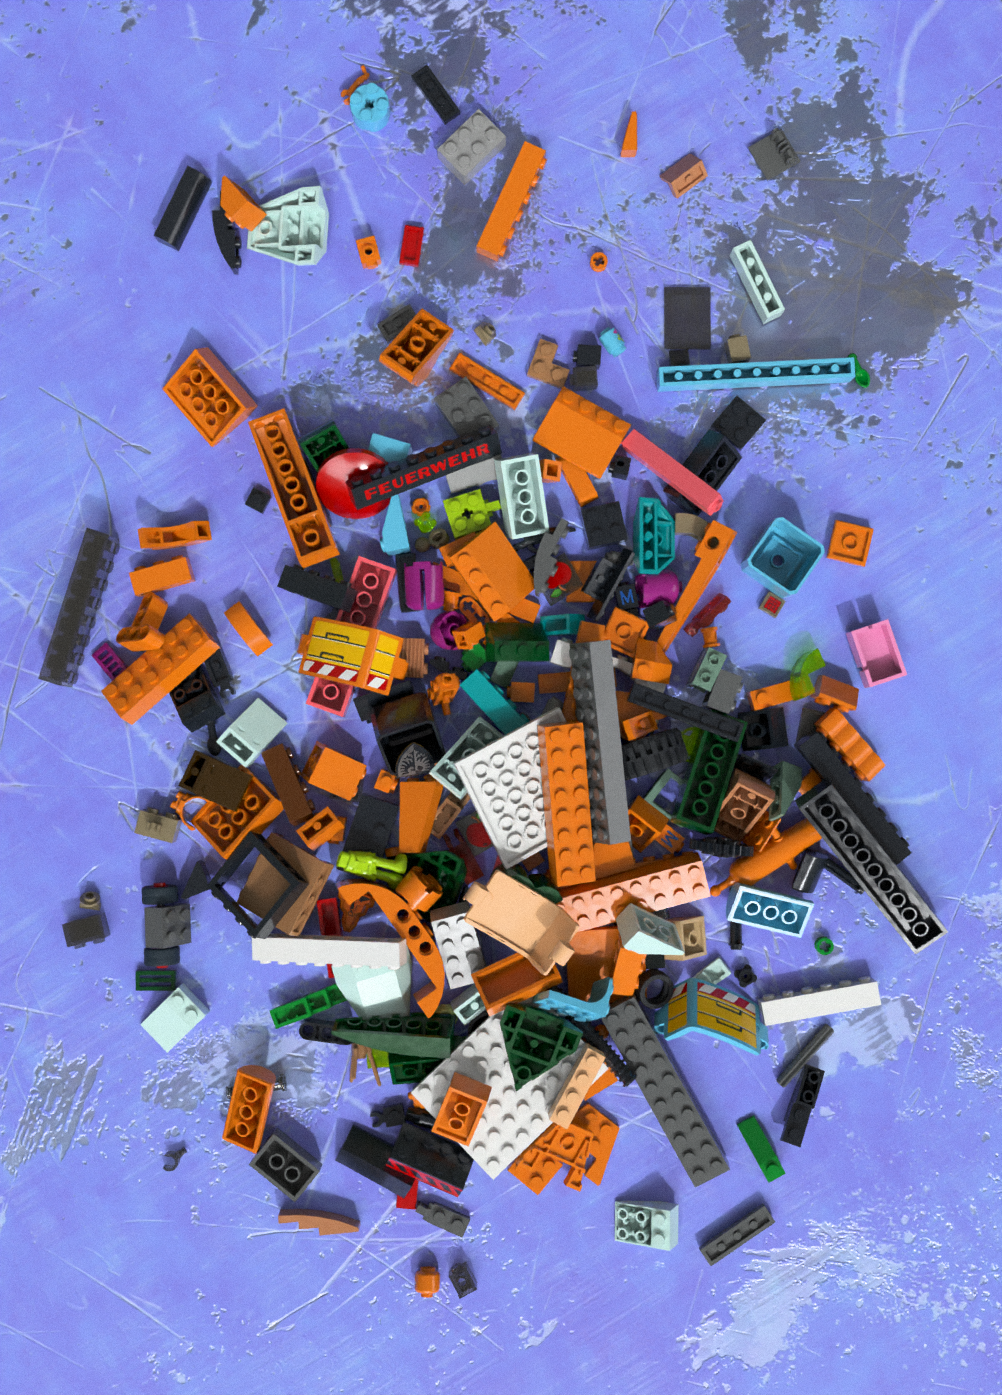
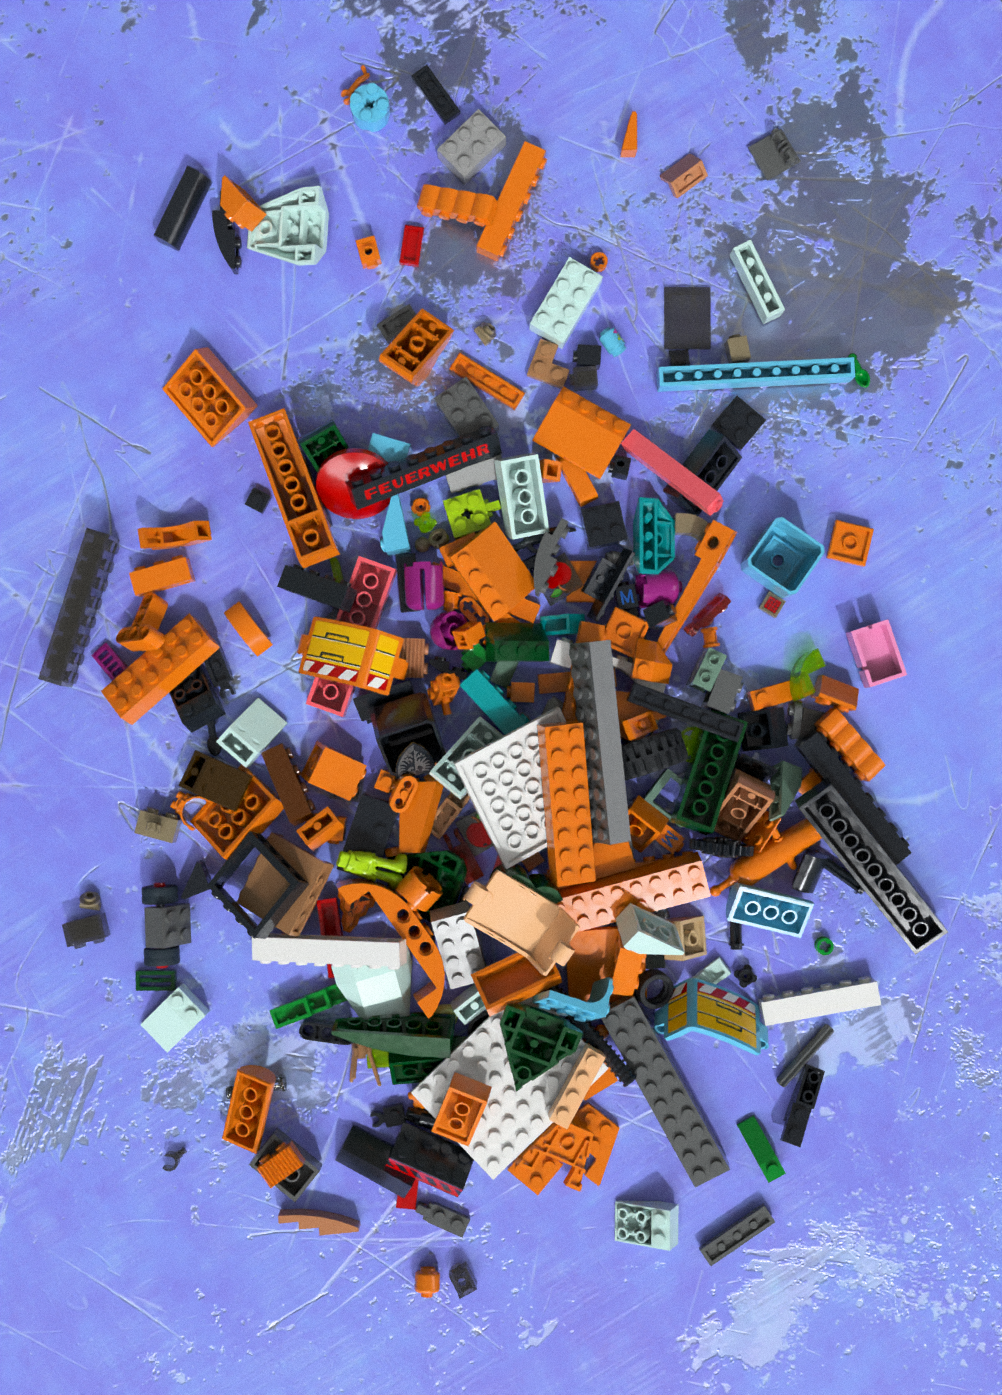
(280, 1164): none -> orange brick
(403, 792): none -> orange plate
(457, 205): none -> orange brick
(565, 303): none -> light aqua brick
(795, 712): none -> dark grey plate

